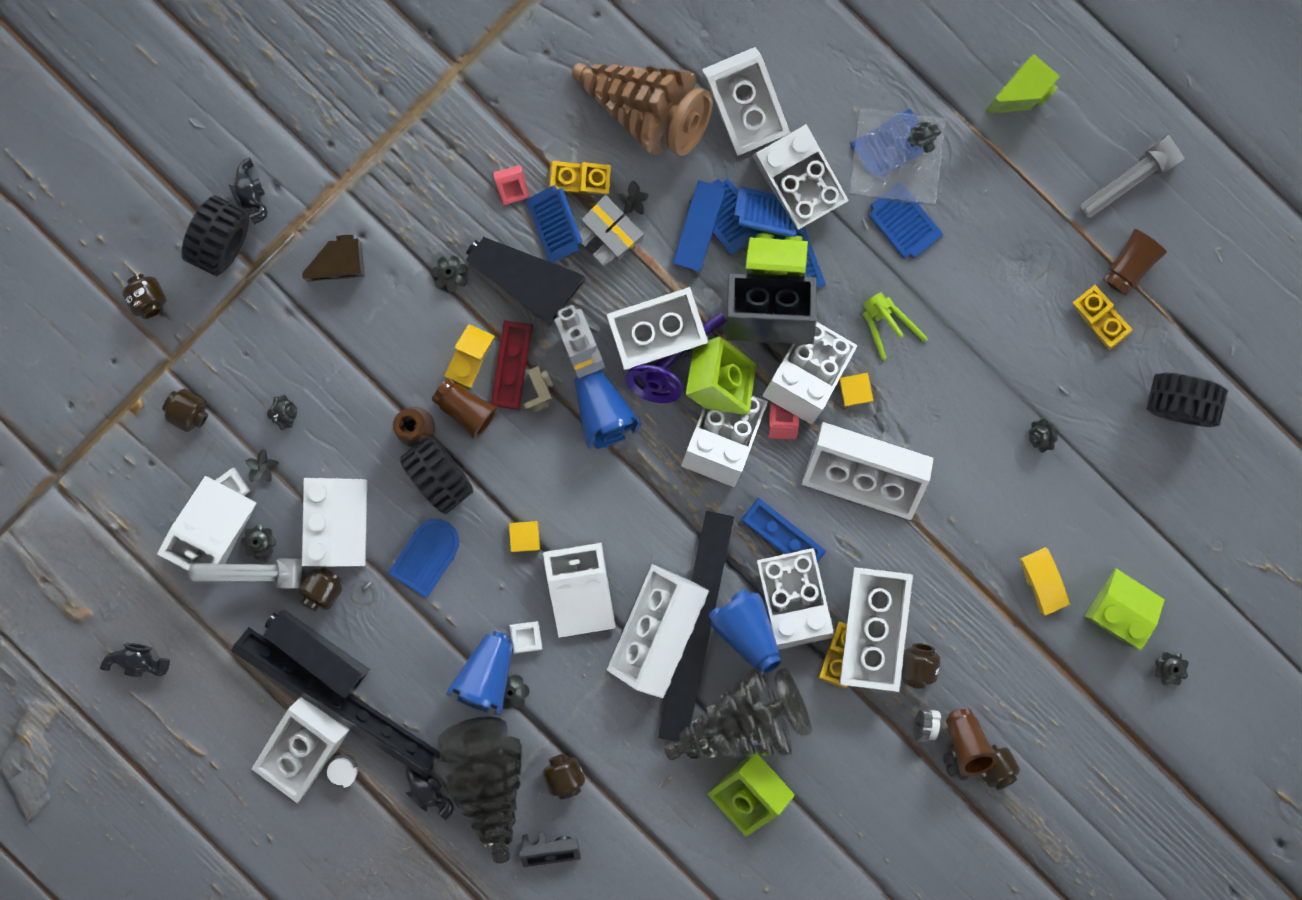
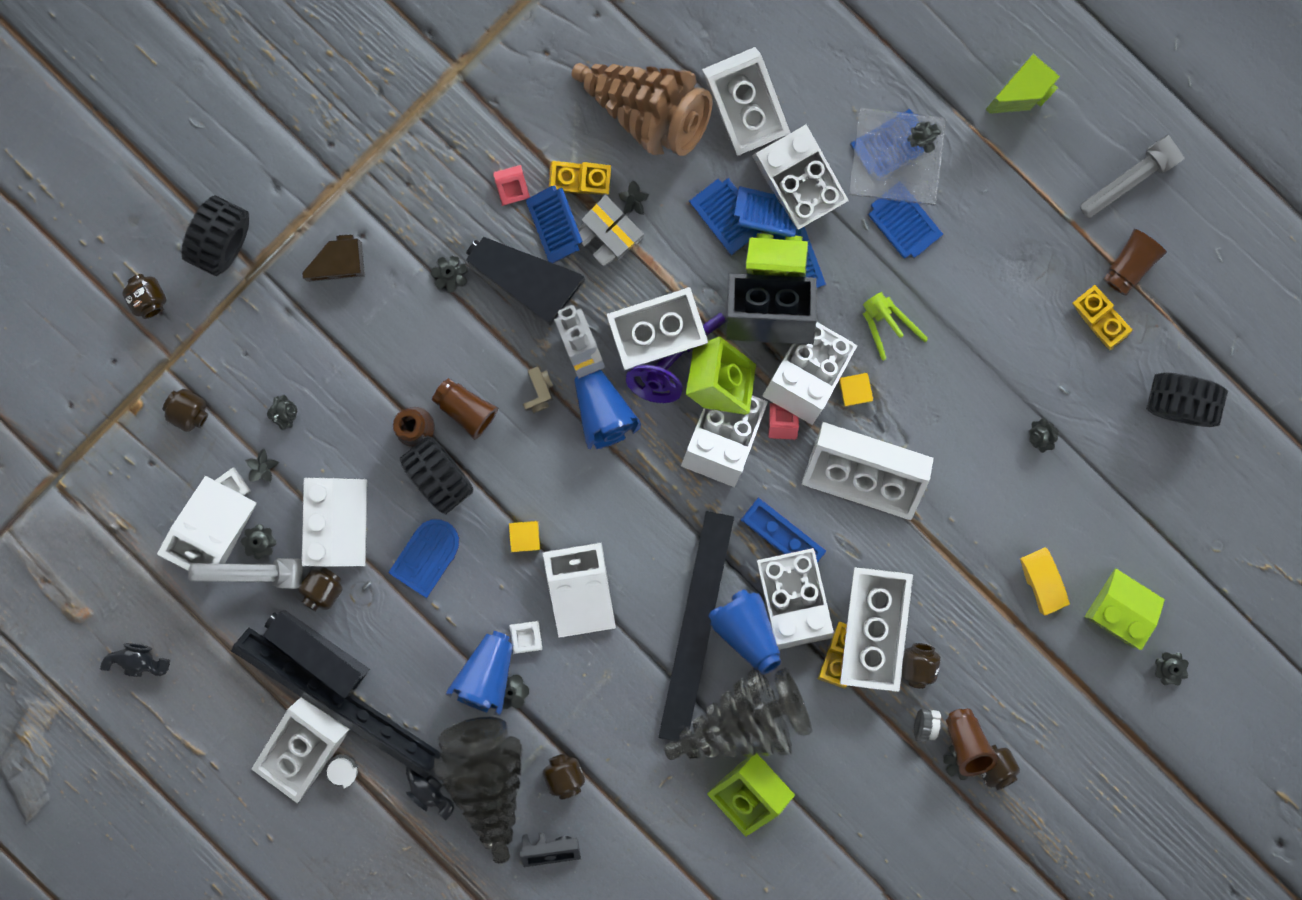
(248, 192): black piece -> none
(469, 355): yellow slope -> none
(511, 365): dark red tile -> none
(657, 631): white slope -> none
(699, 225): blue tile -> none

